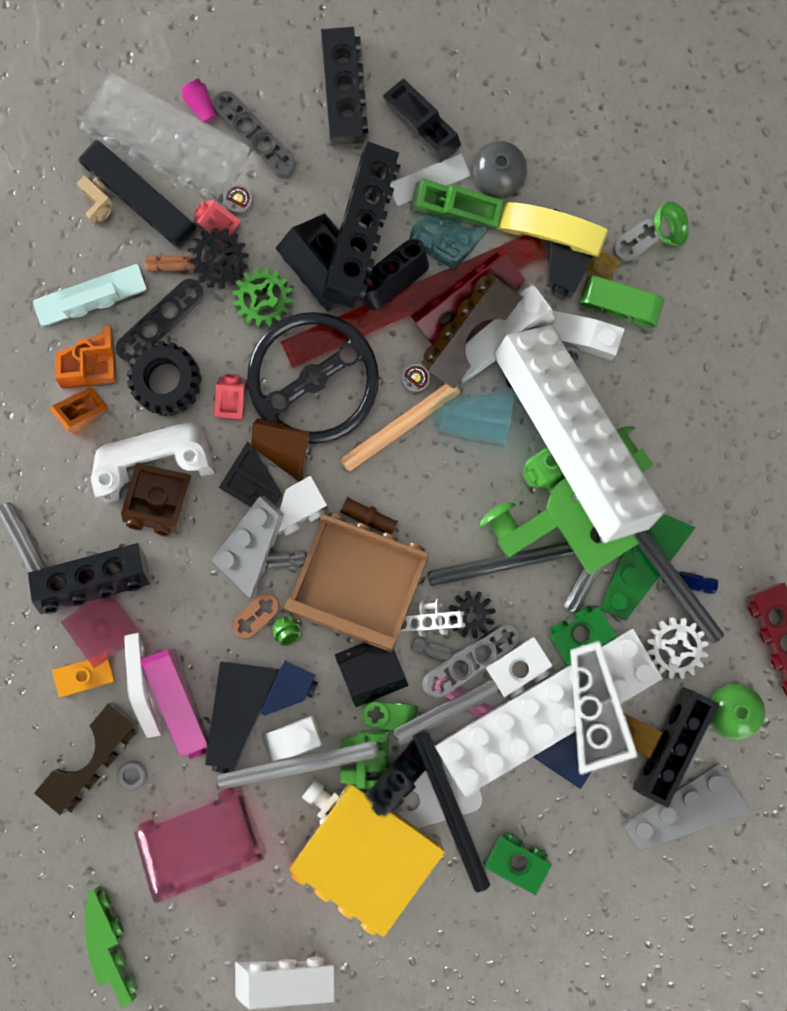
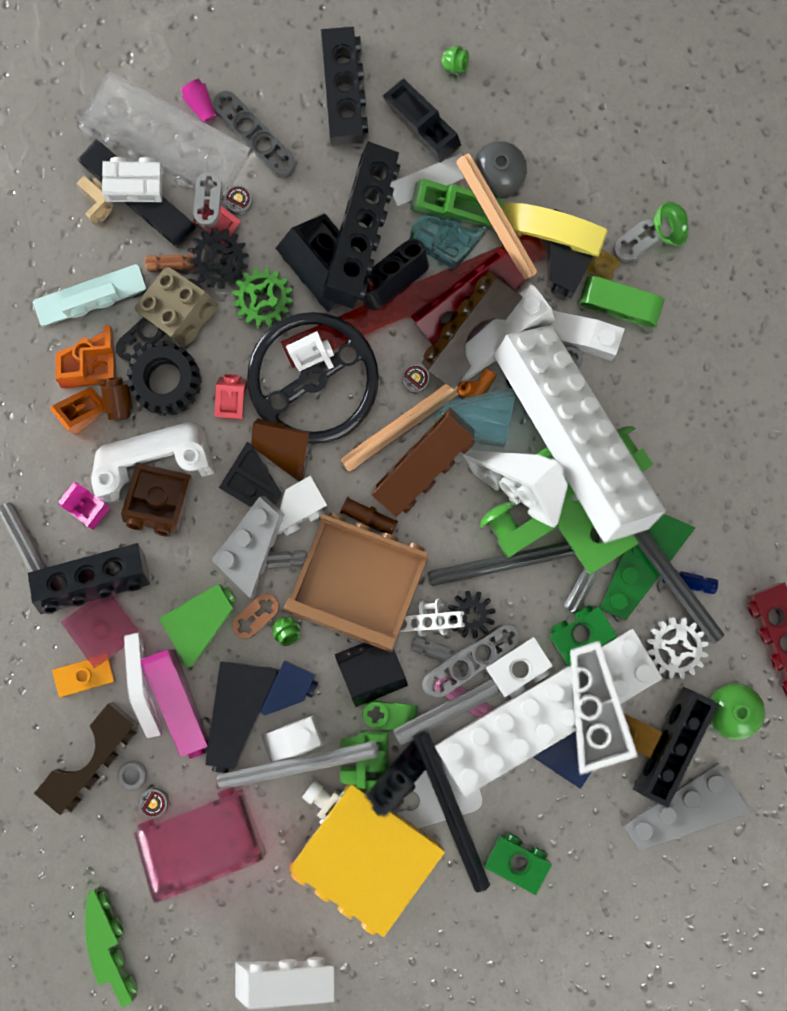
(83, 505): none -> dark pink bracket
(116, 398): none -> reddish brown brick
(132, 180): none -> white brick
(153, 803): none -> tile
(176, 306): none -> dark tan bracket
(198, 622): none -> bright green slope
(201, 199): none -> light grey beam
(310, 351): none -> white bracket
(424, 462): none -> reddish brown brick
(455, 60): none -> bright green plate
(477, 387): none -> orange arm
(496, 216): none -> light nougat axle
(524, 479): none -> white wedge

